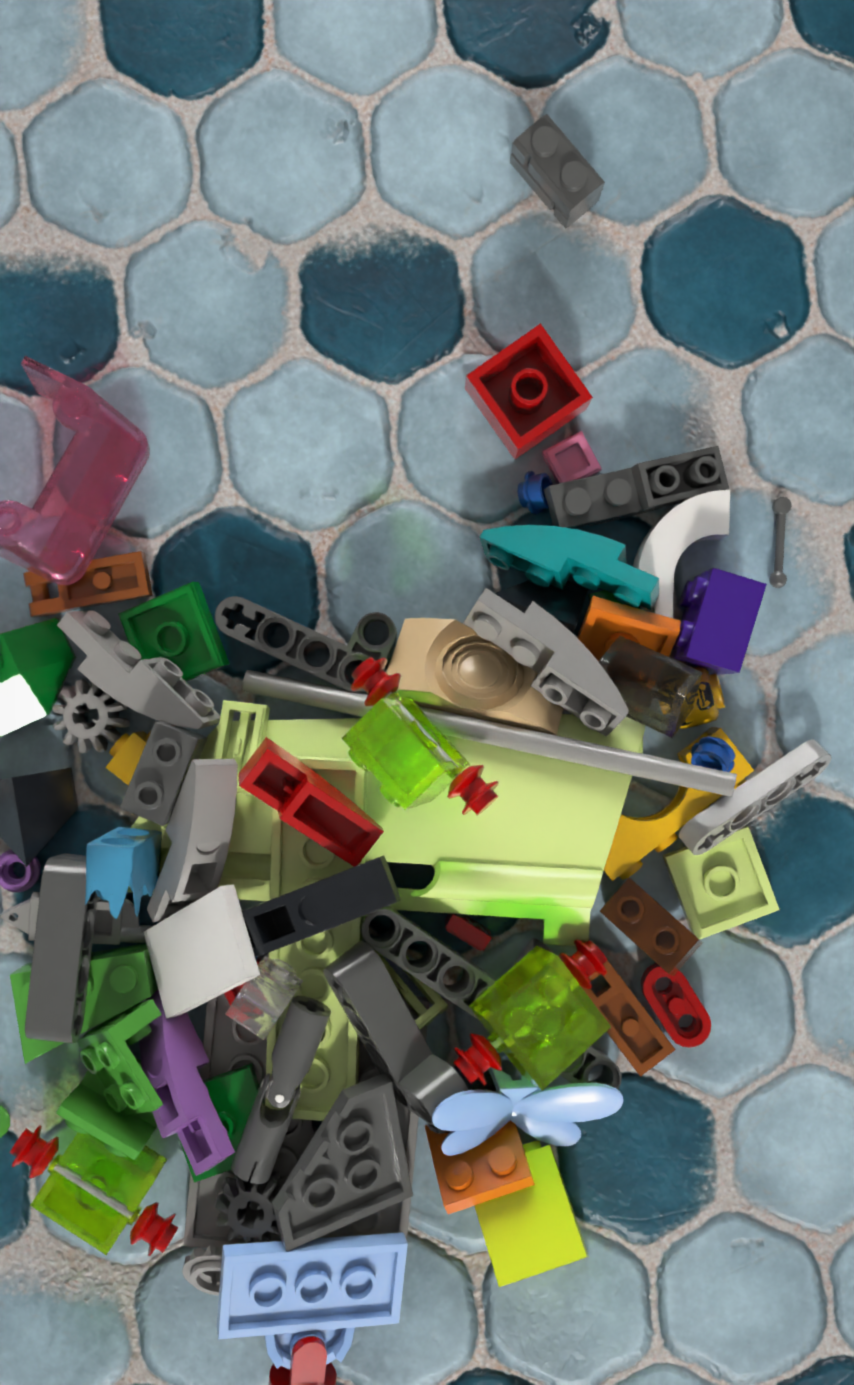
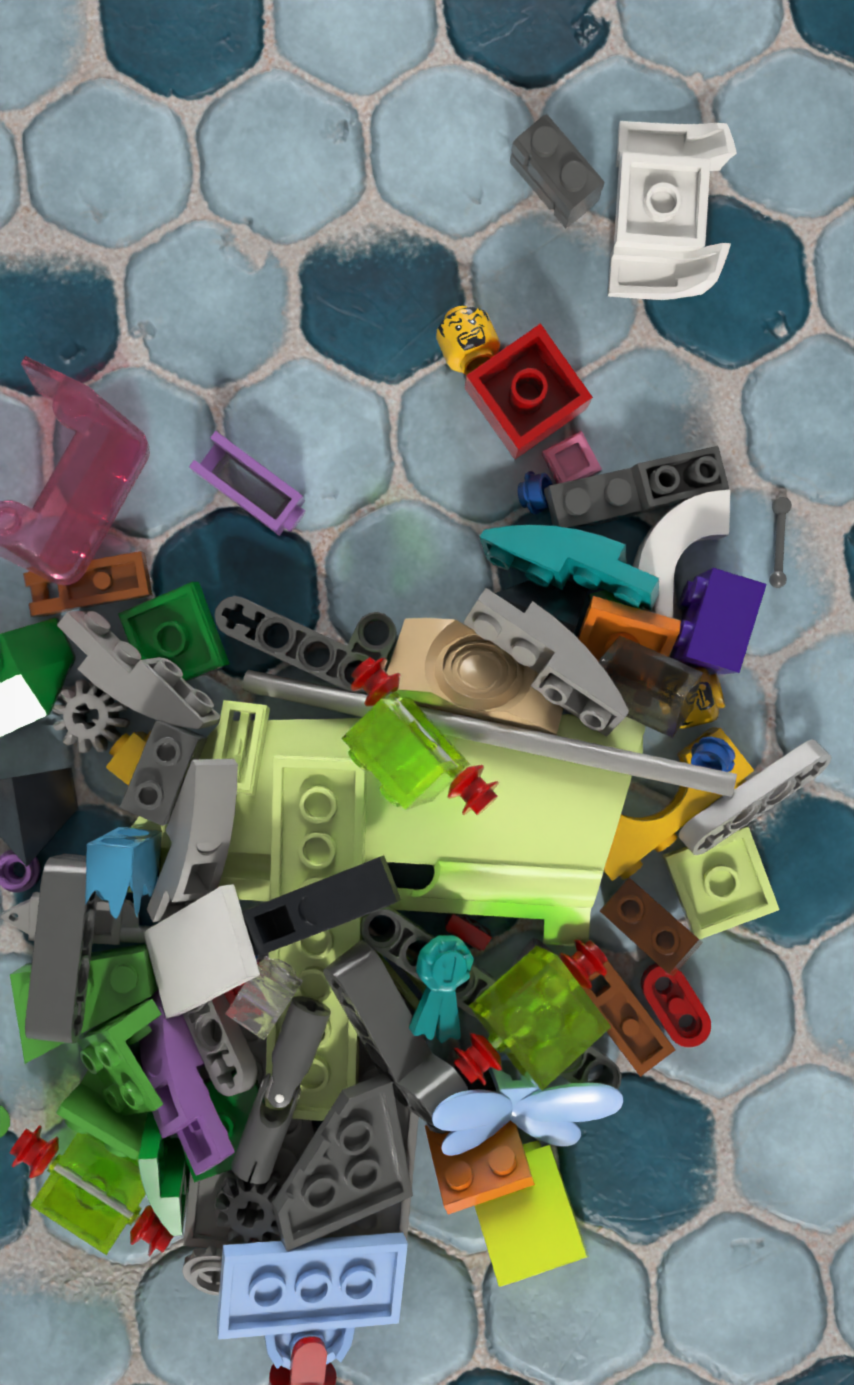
(164, 1176): none -> green slope
(232, 1038): none -> light grey beam
(250, 485): none -> medium lavender window
(309, 803): red slope -> none
(442, 968): none -> teal piece
(467, 338): none -> yellow head
(664, 209): none -> white piece

